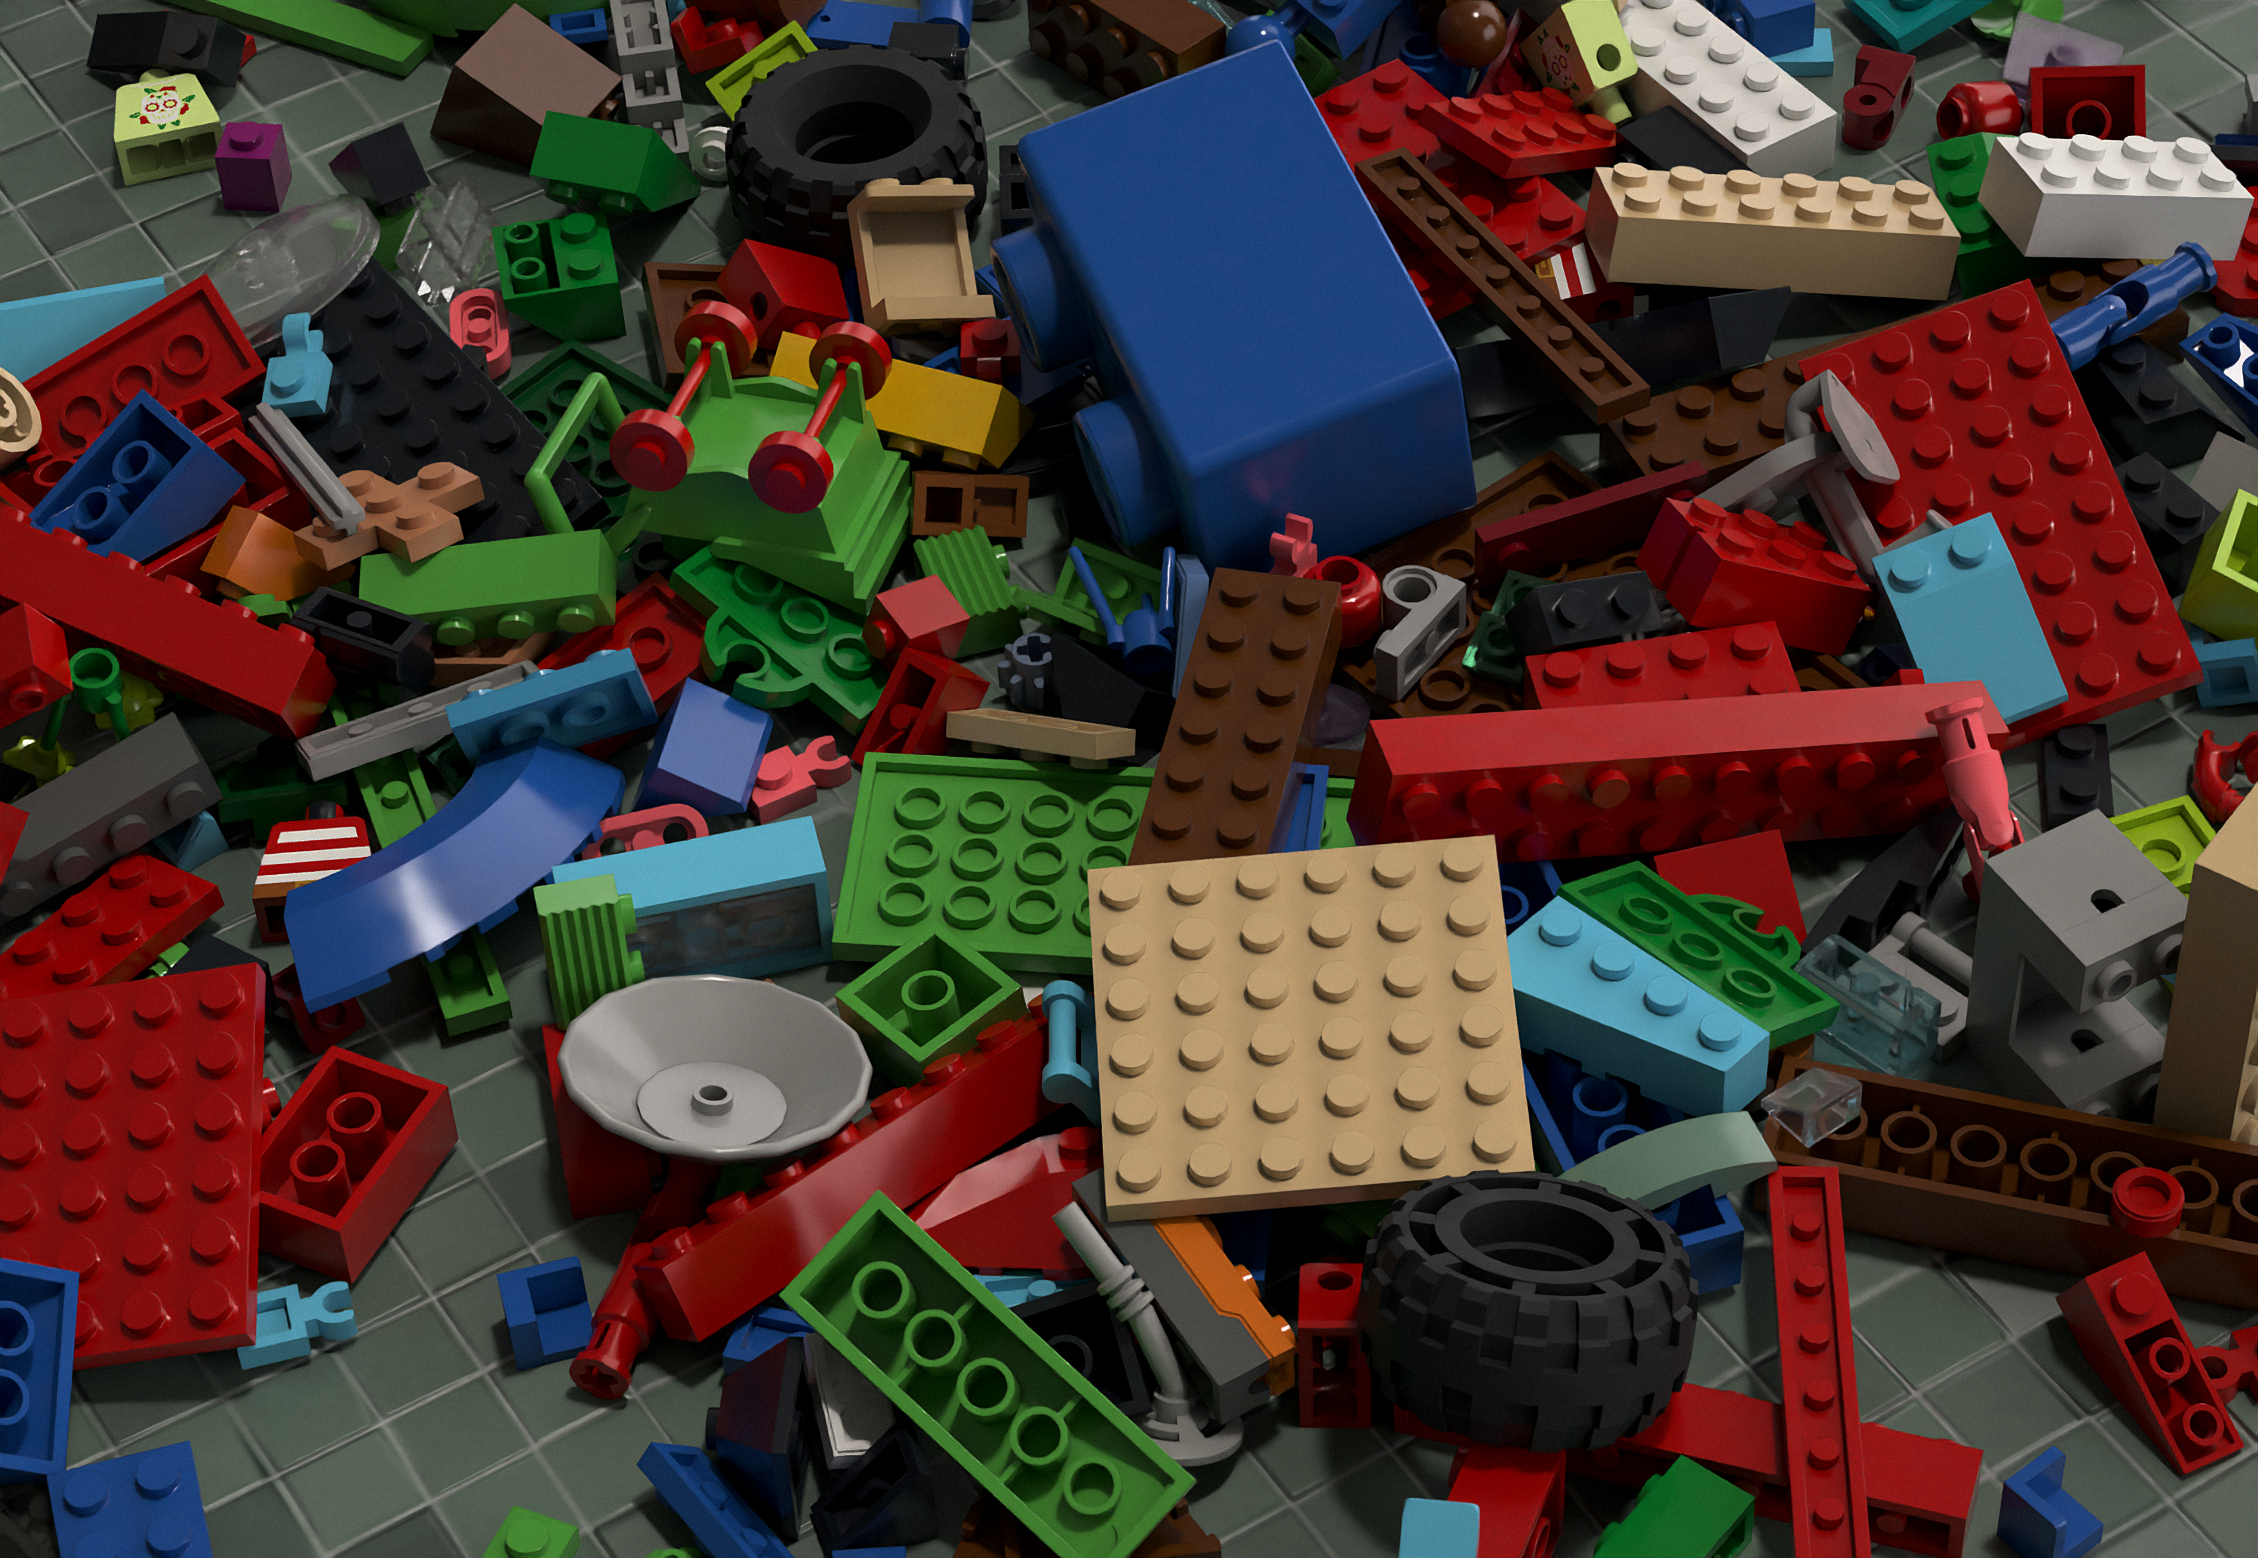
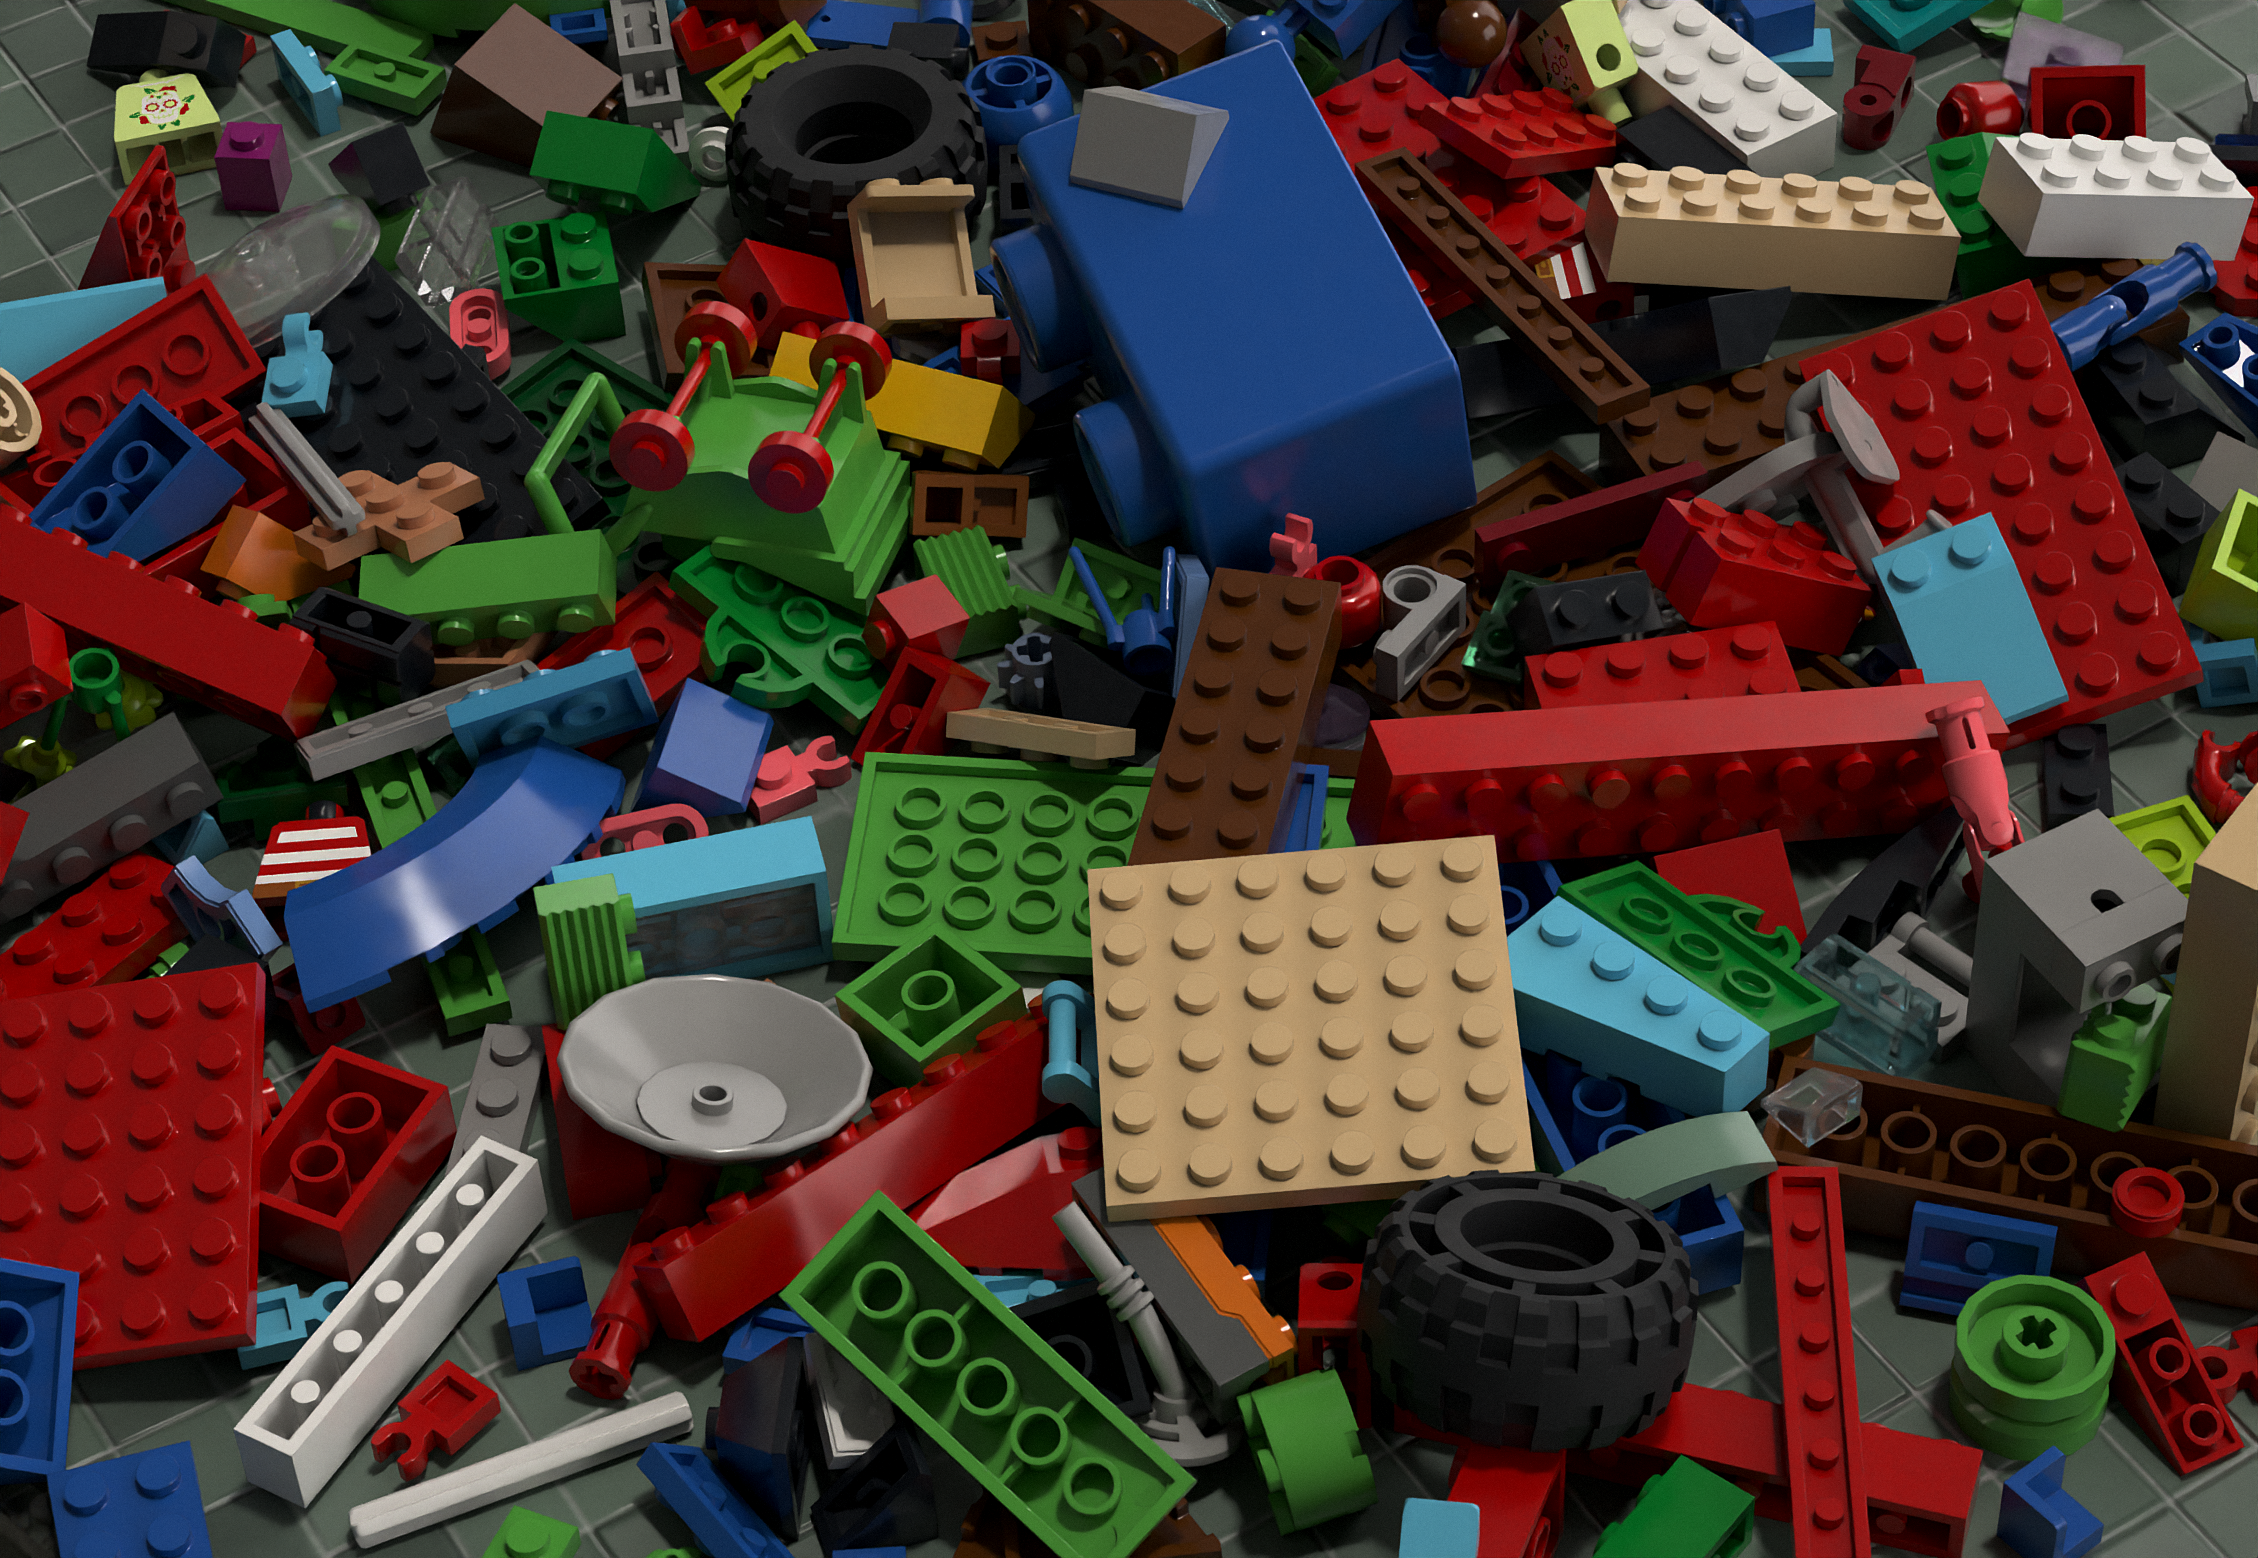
(143, 233): none -> red slope
(216, 910): none -> medium blue tile
(305, 82): none -> medium azure plate
(387, 77): none -> bright green plate
(391, 1322): none -> white brick
(438, 1412): none -> red plate
(503, 1090): none -> light grey plate
(520, 1470): none -> white axle
(1001, 40): none -> reddish brown plate
(1016, 98): none -> blue wheel
(1144, 144): none -> light grey slope
(1307, 1450): none -> bright green brick
(1963, 1250): none -> blue plate
(2031, 1367): none -> bright green wheel
(2115, 1058): none -> bright green brick

